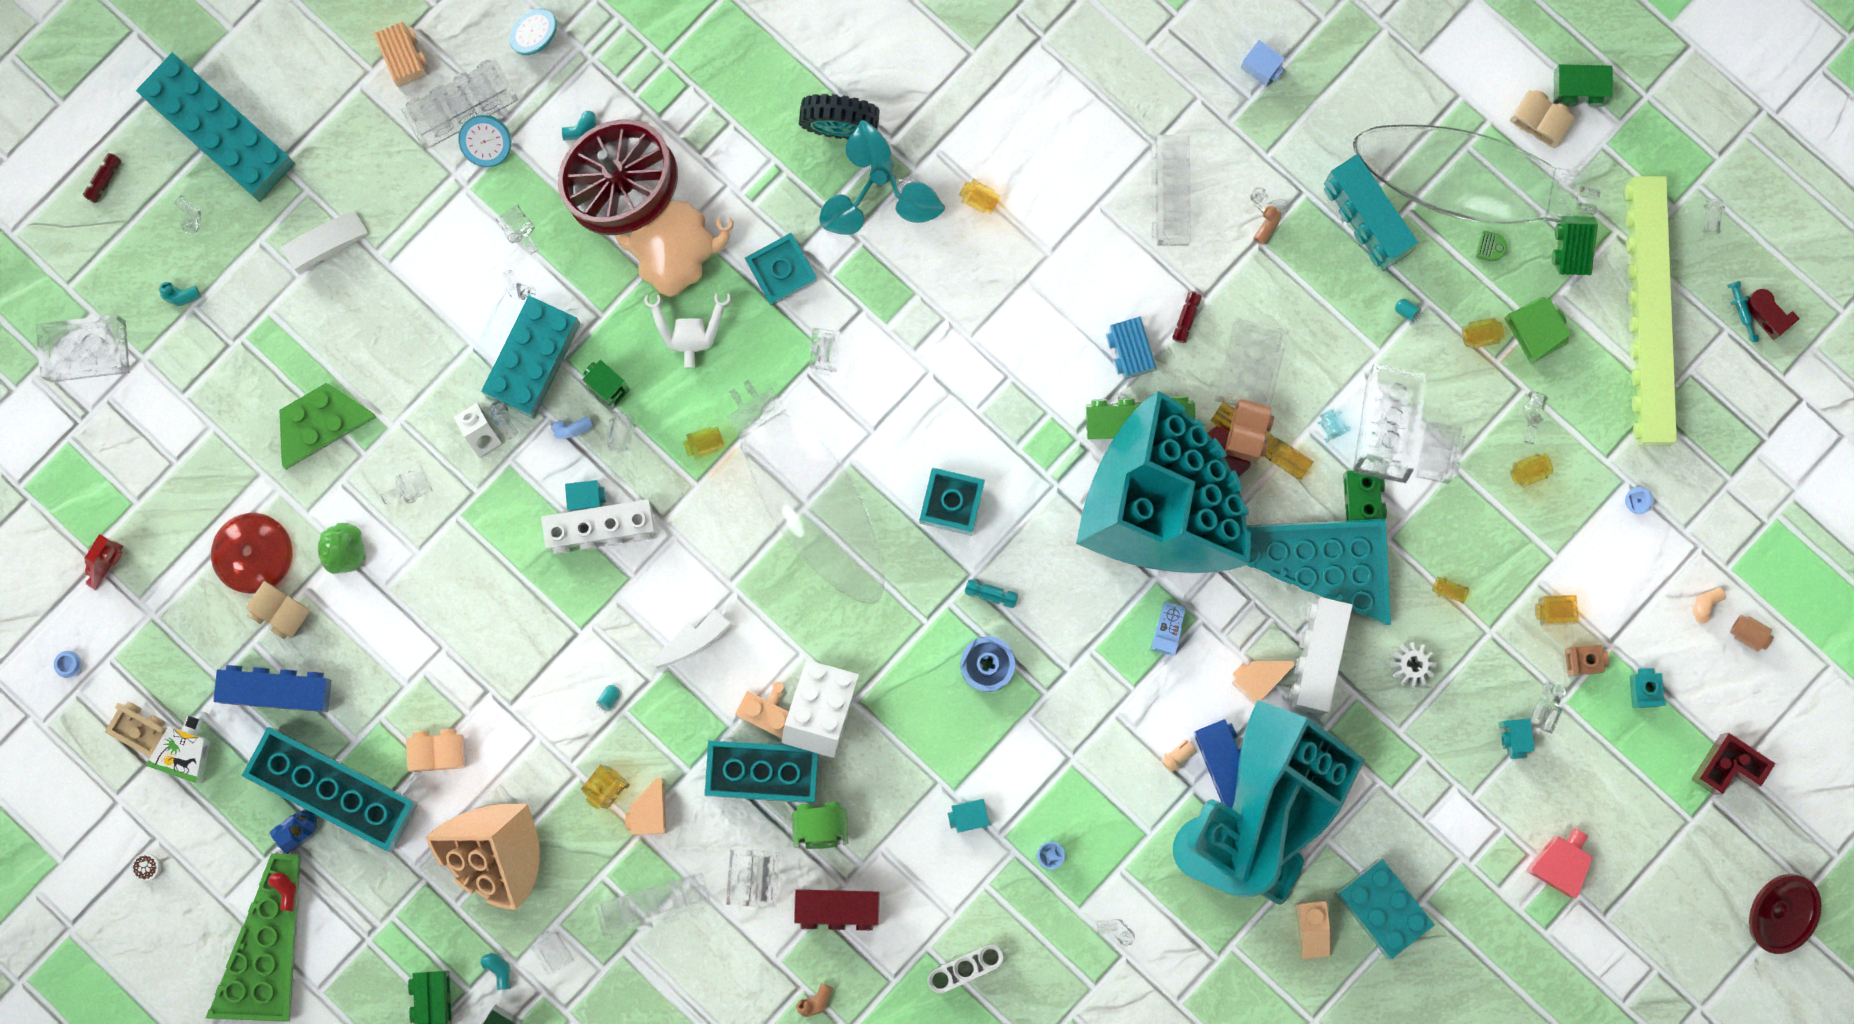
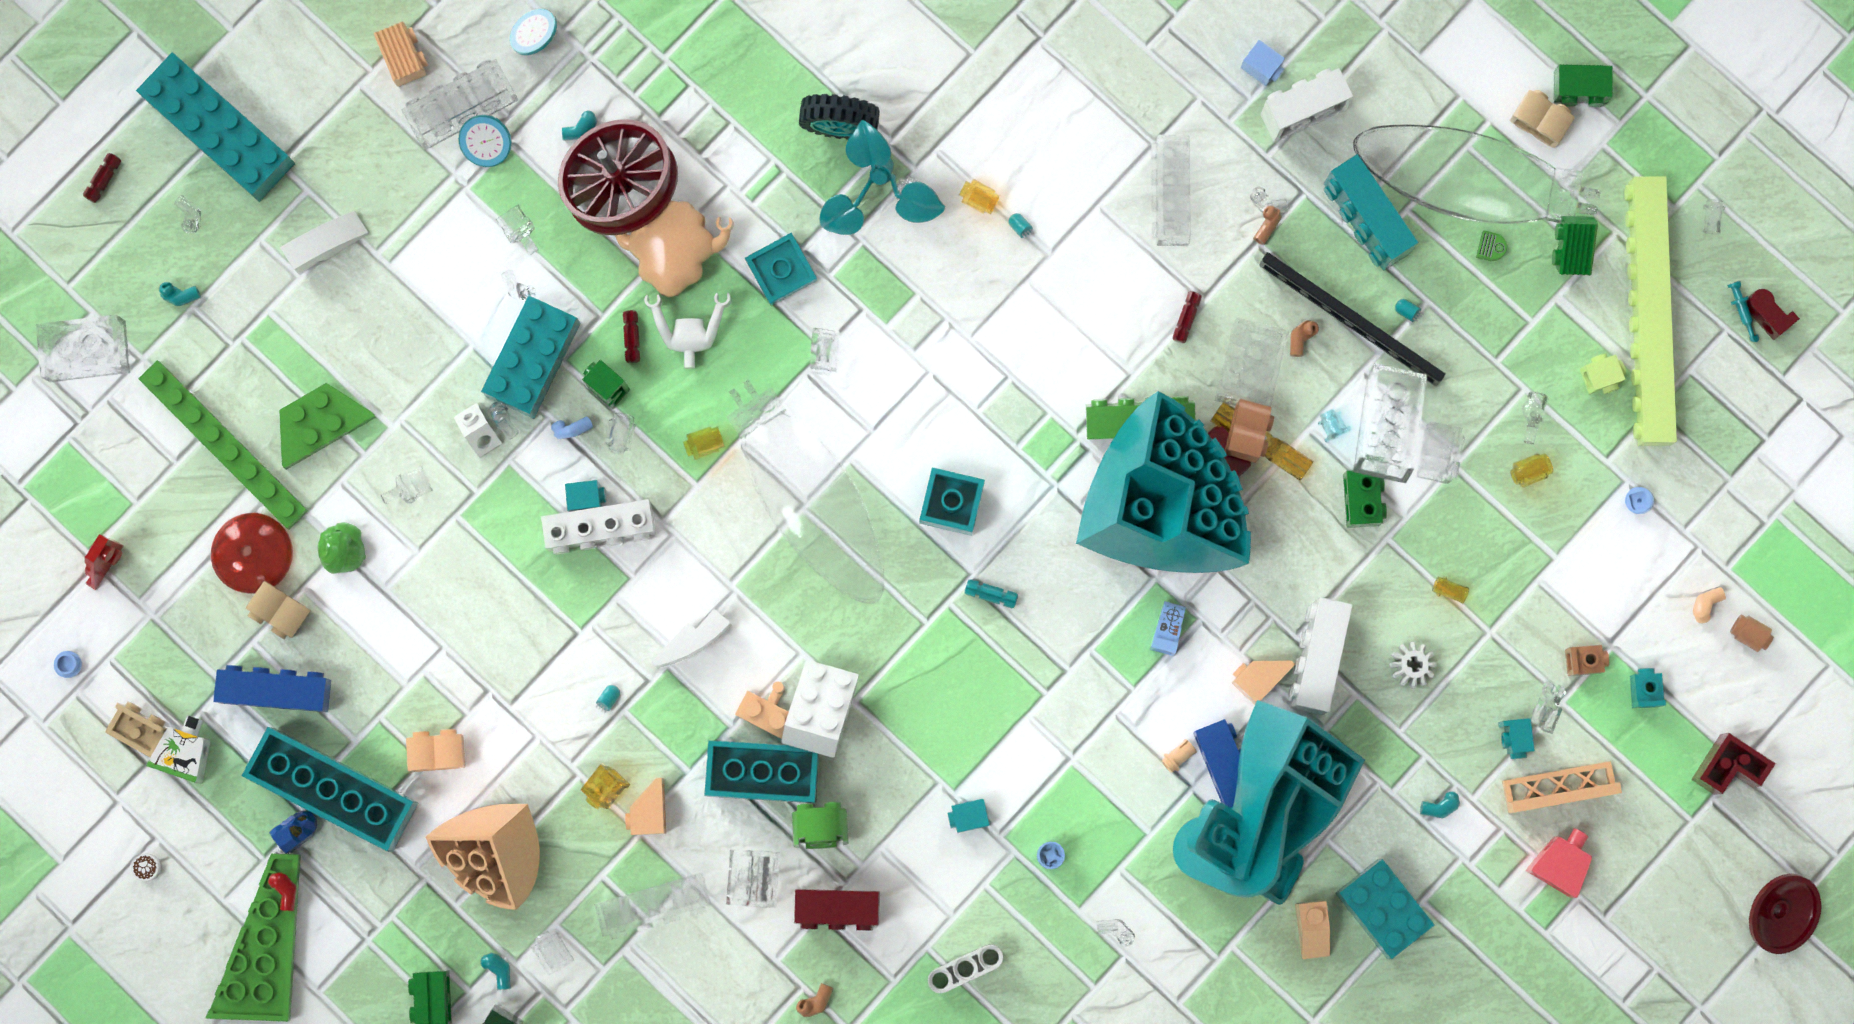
(222, 444): none -> bright green plate
(631, 336): none -> dark red axle
(973, 671): light blue brick -> none
(1020, 225): none -> teal piece
(1131, 348): dark azure brick -> none
(1300, 335): none -> nougat arm
(1306, 104): none -> white brick
(1329, 559): teal wing -> none
(1351, 318): none -> black tile
(1442, 809): none -> teal arm
(1482, 333): clear yellow brick -> none
(1539, 328): bright green torso -> none
(1557, 610): clear yellow brick -> none
(1564, 797): none -> light nougat fence
(1603, 374): none -> yellowish green brick

